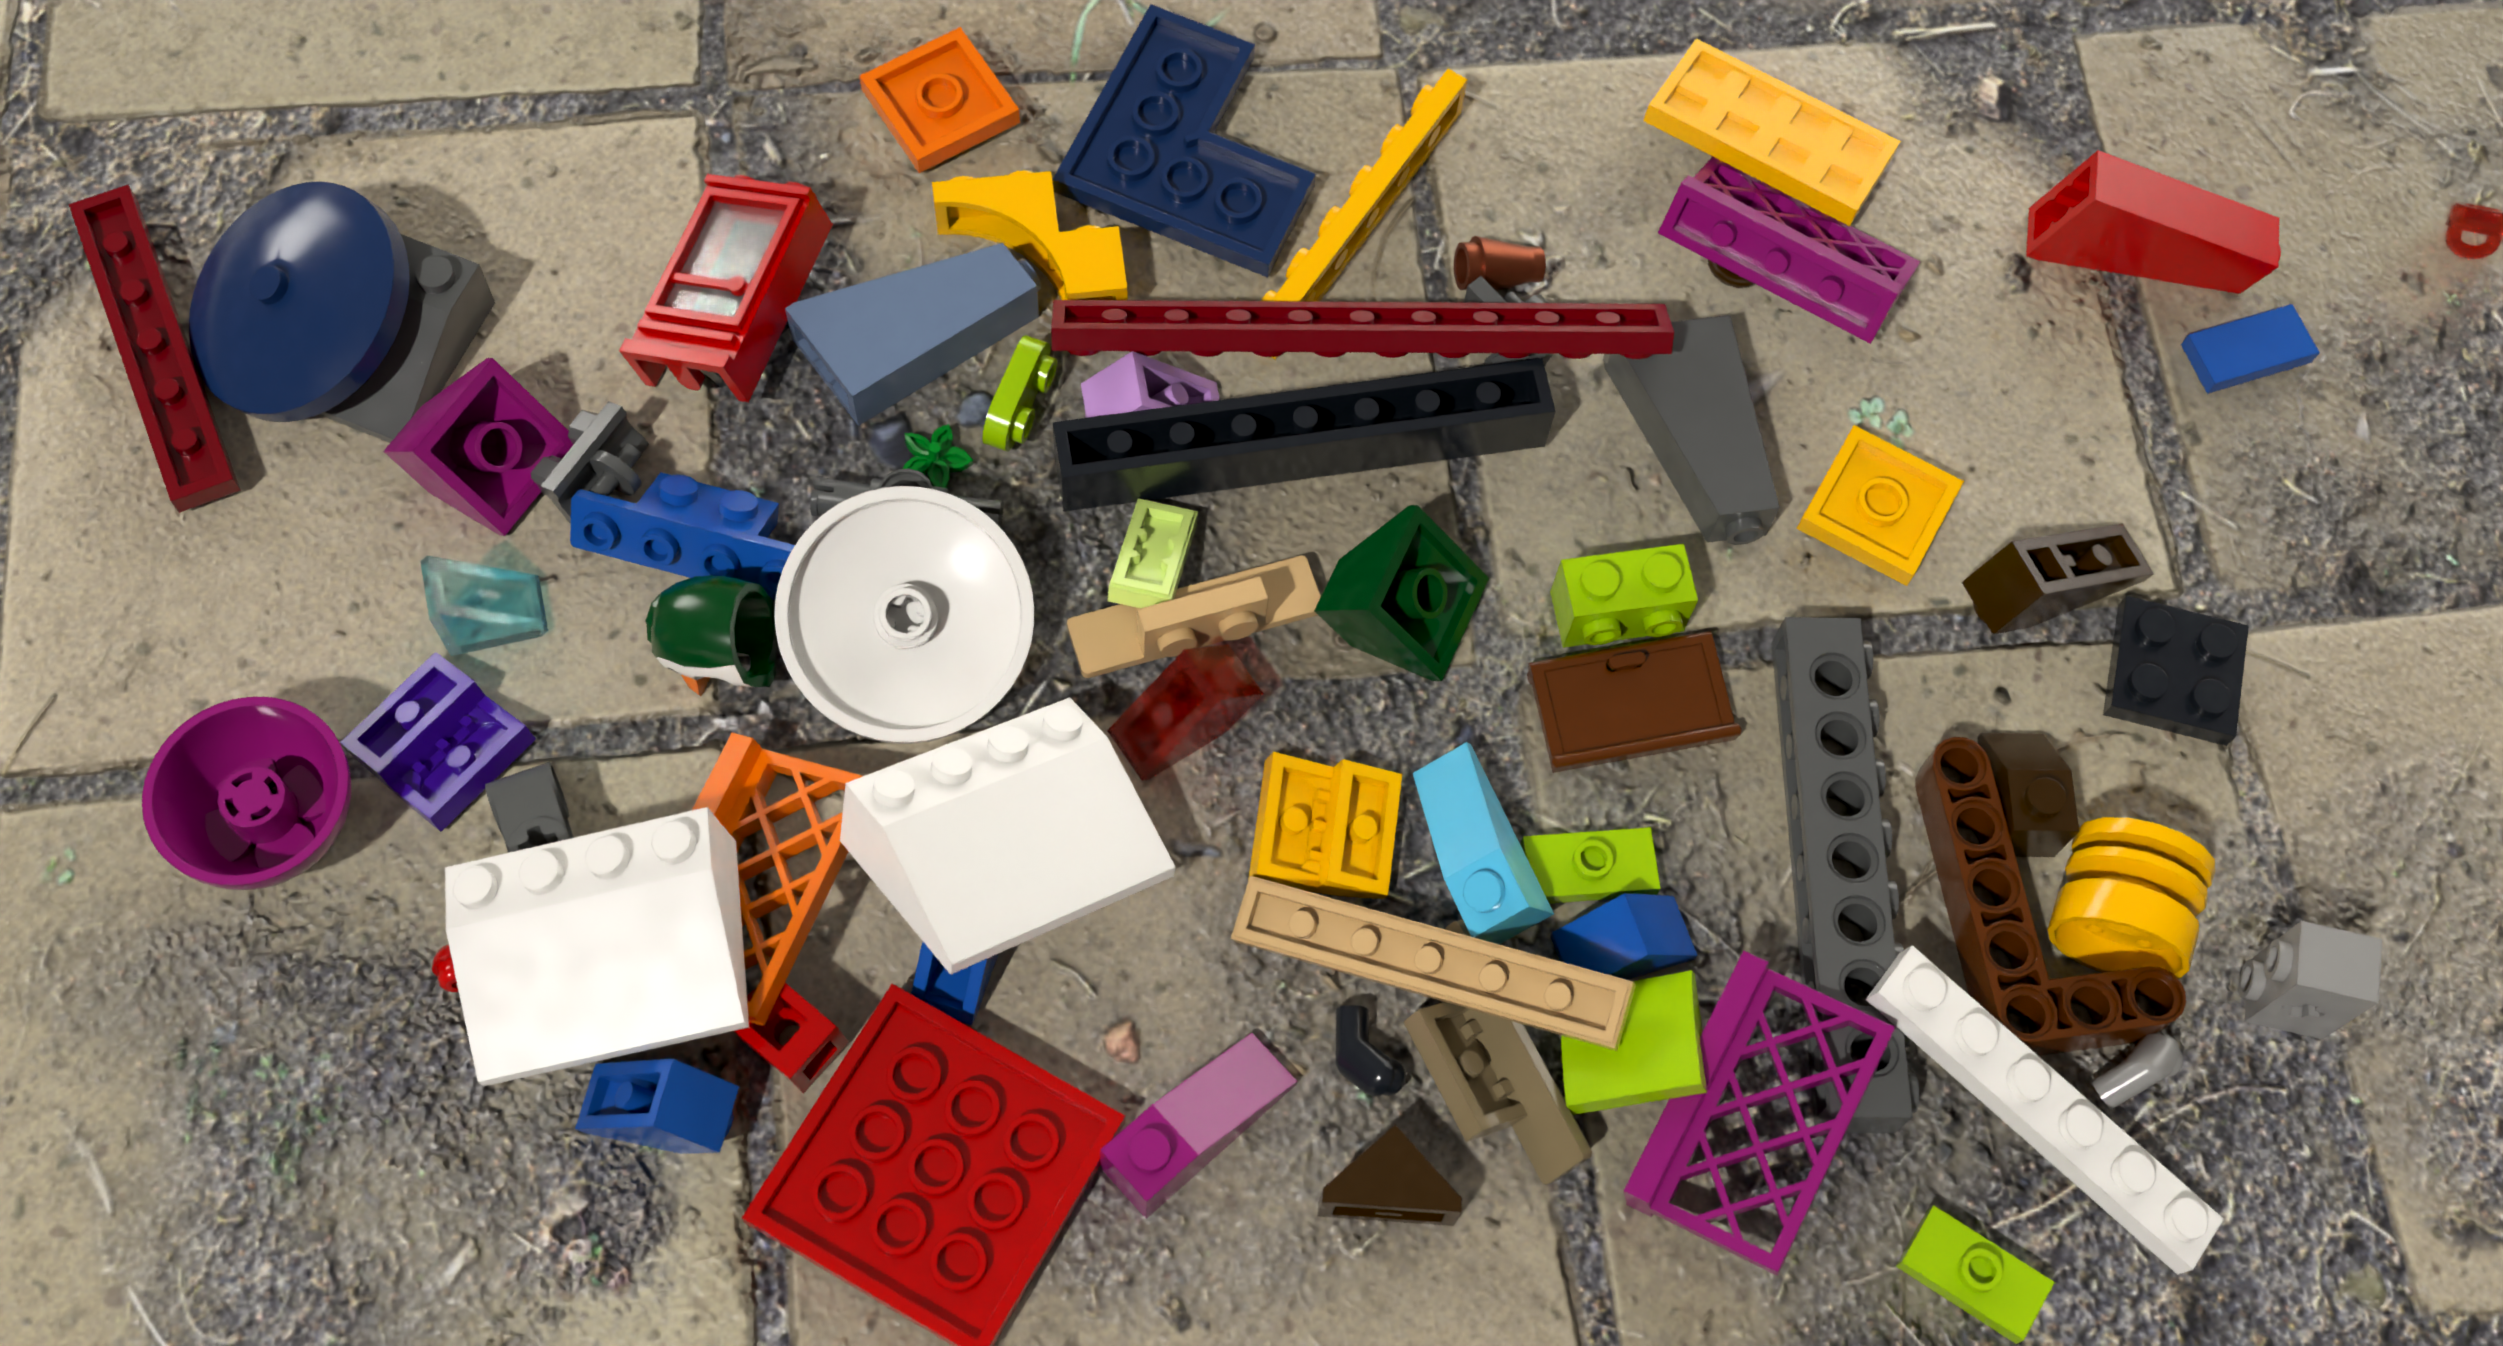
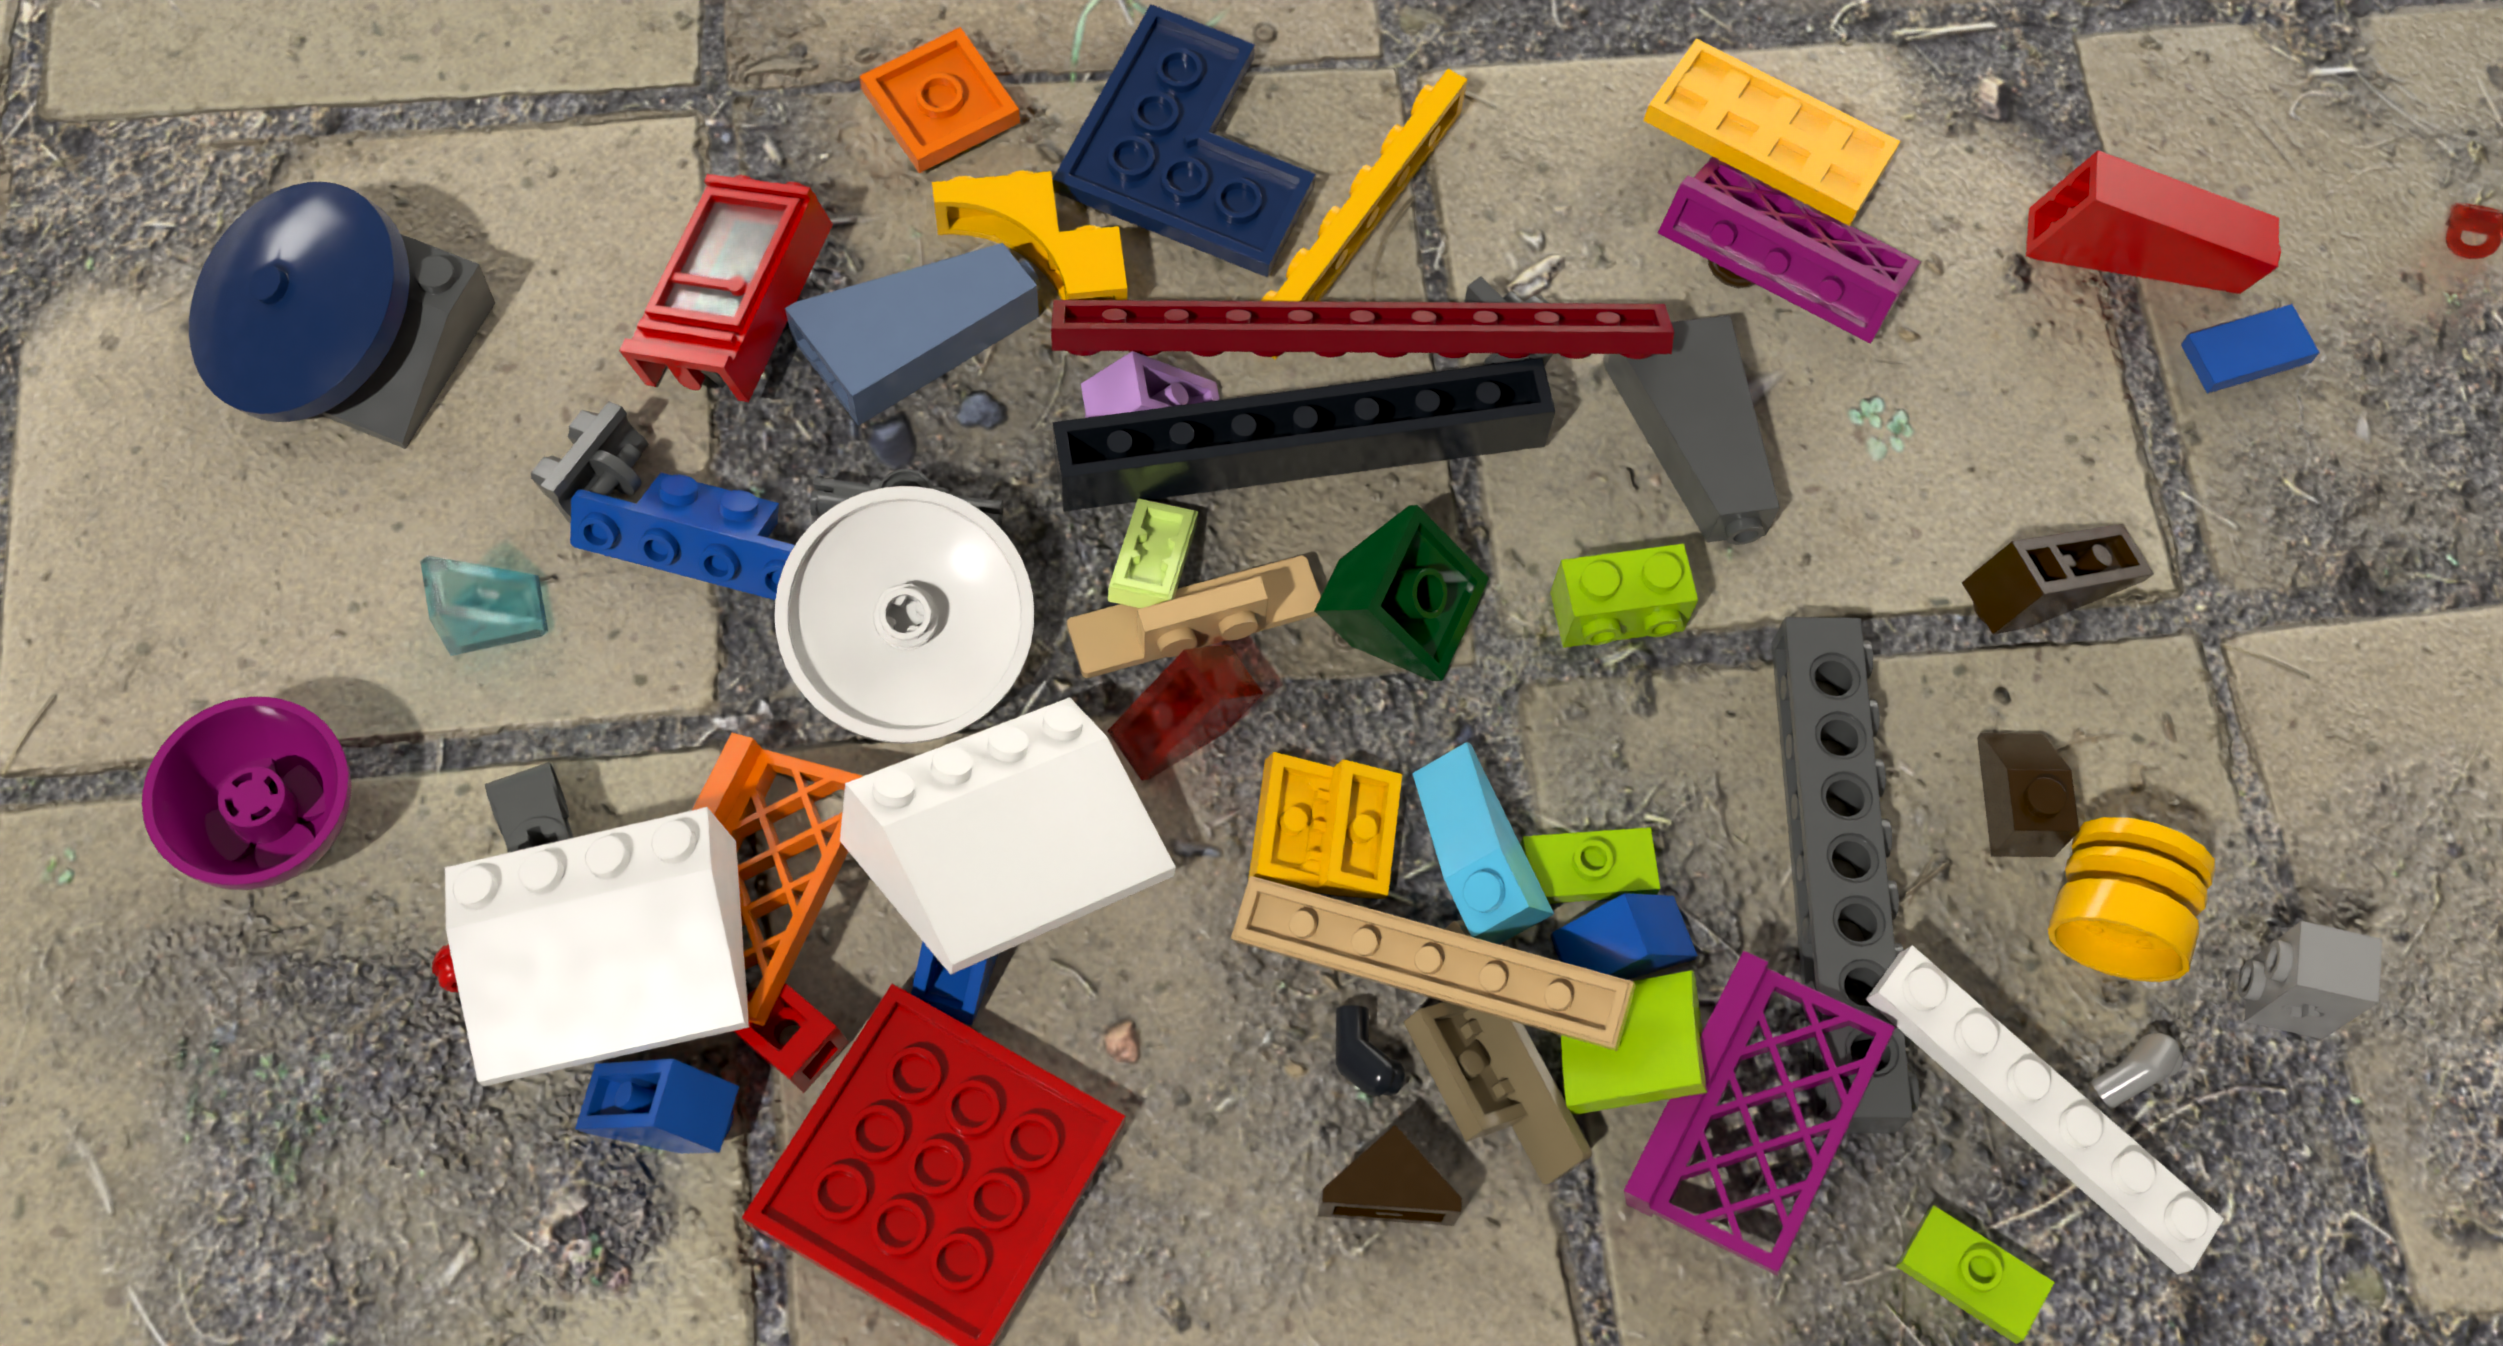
(154, 349): dark red plate -> none
(438, 741): dark purple slope -> none
(480, 445): magenta slope -> none
(709, 622): dark green piece -> none
(936, 457): green plant -> none
(1010, 411): lime plate -> none
(1194, 1124): magenta slope -> none
(1498, 263): copper cone -> none
(1636, 711): reddish brown door -> none
(1880, 505): yellow plate -> none
(2010, 924): reddish brown beam -> none
(2176, 670): black plate -> none

